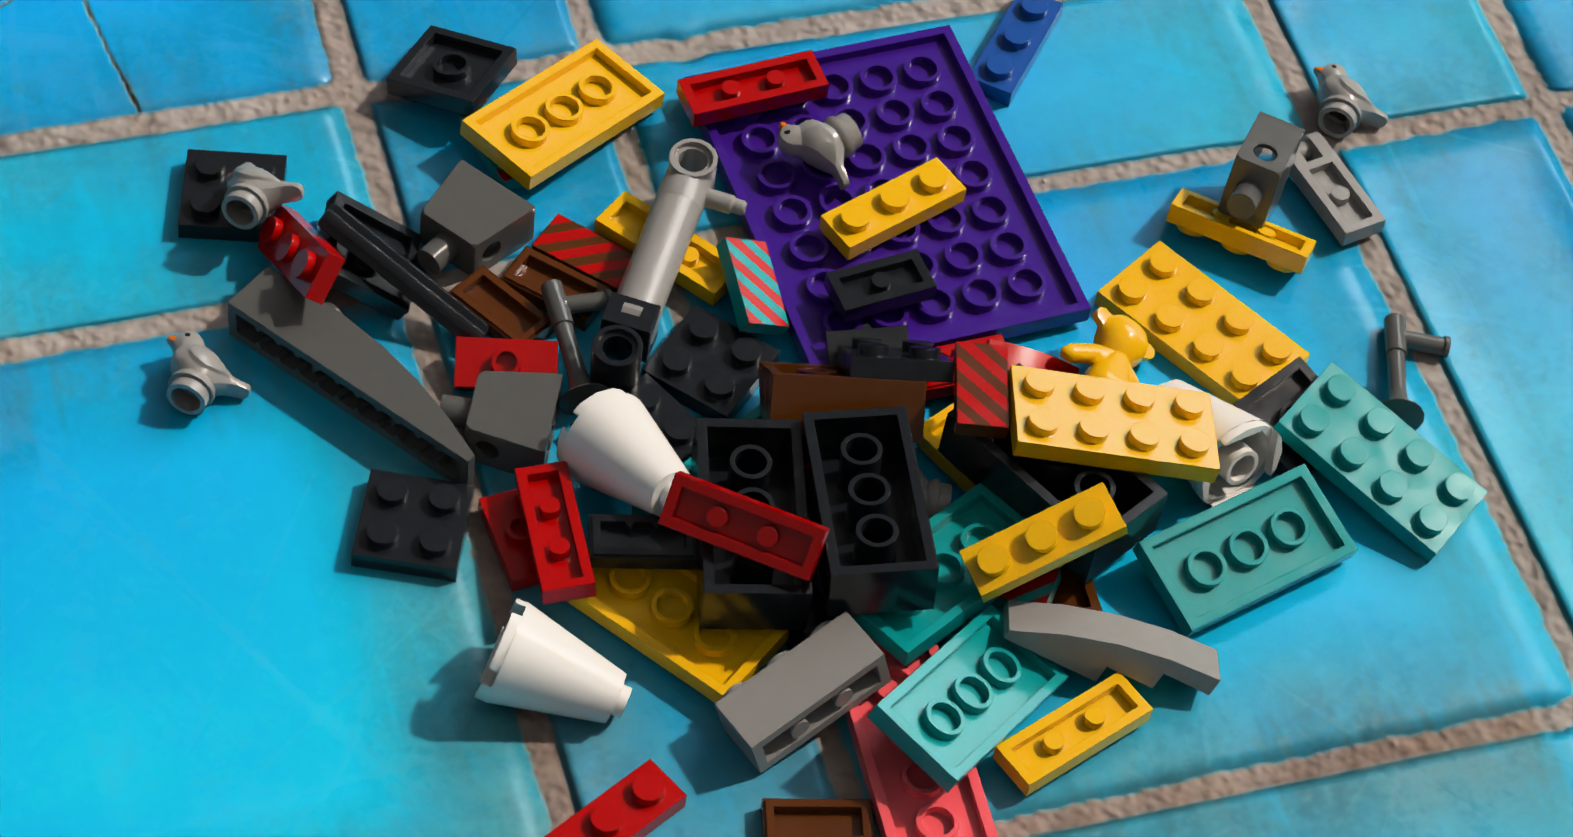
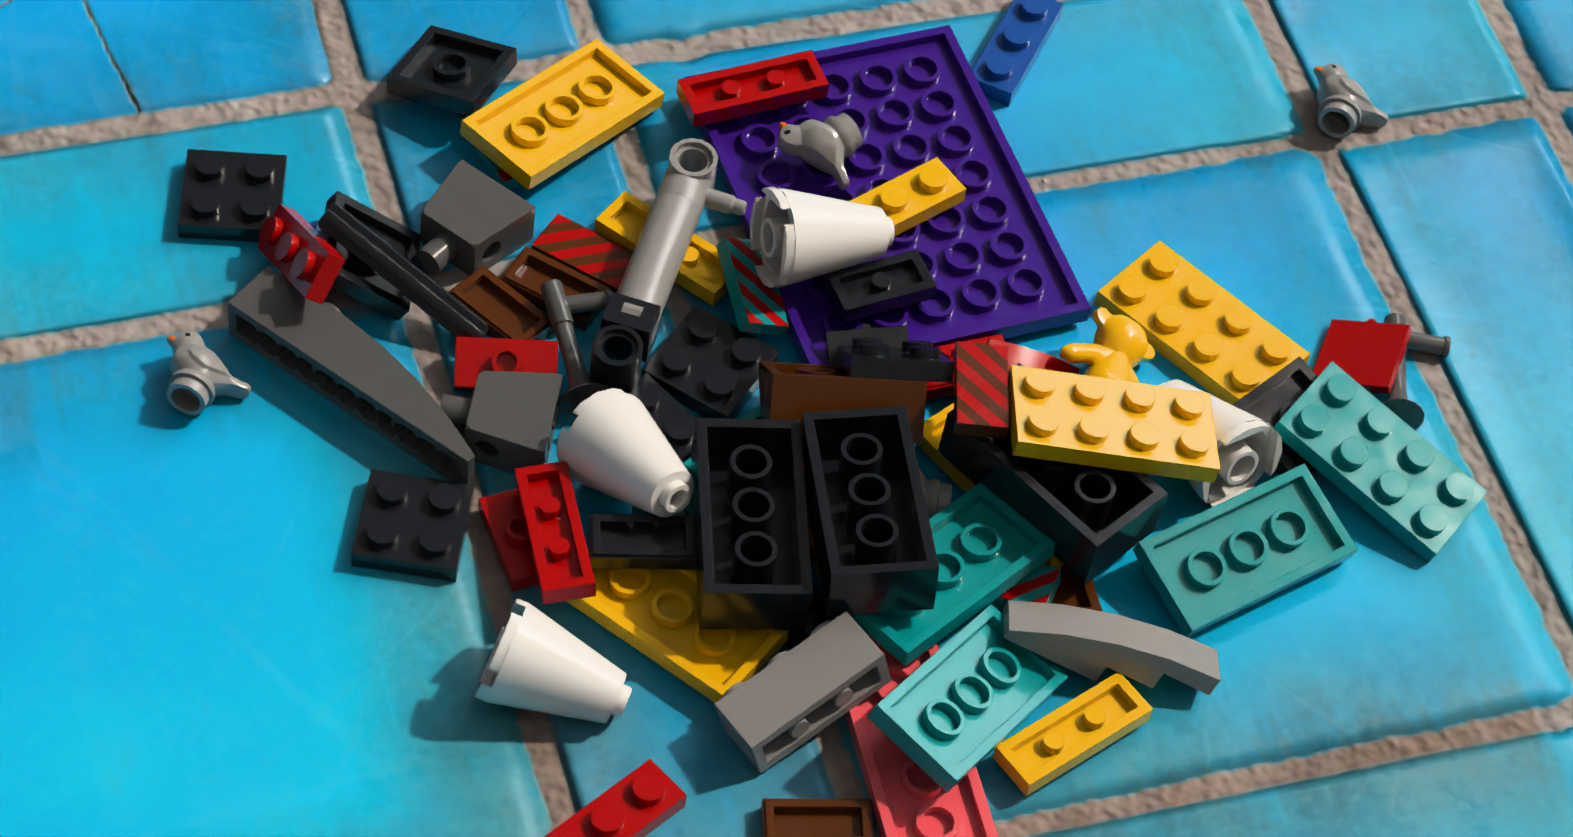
(255, 194): light grey animal -> none
(743, 525): red plate -> none
(814, 235): none -> white cone
(1043, 542): yellow plate -> none
(1257, 184): dark grey torso -> none
(1278, 246): yellow plate -> none
(1334, 191): light grey plate -> none
(1365, 351): none -> red piece

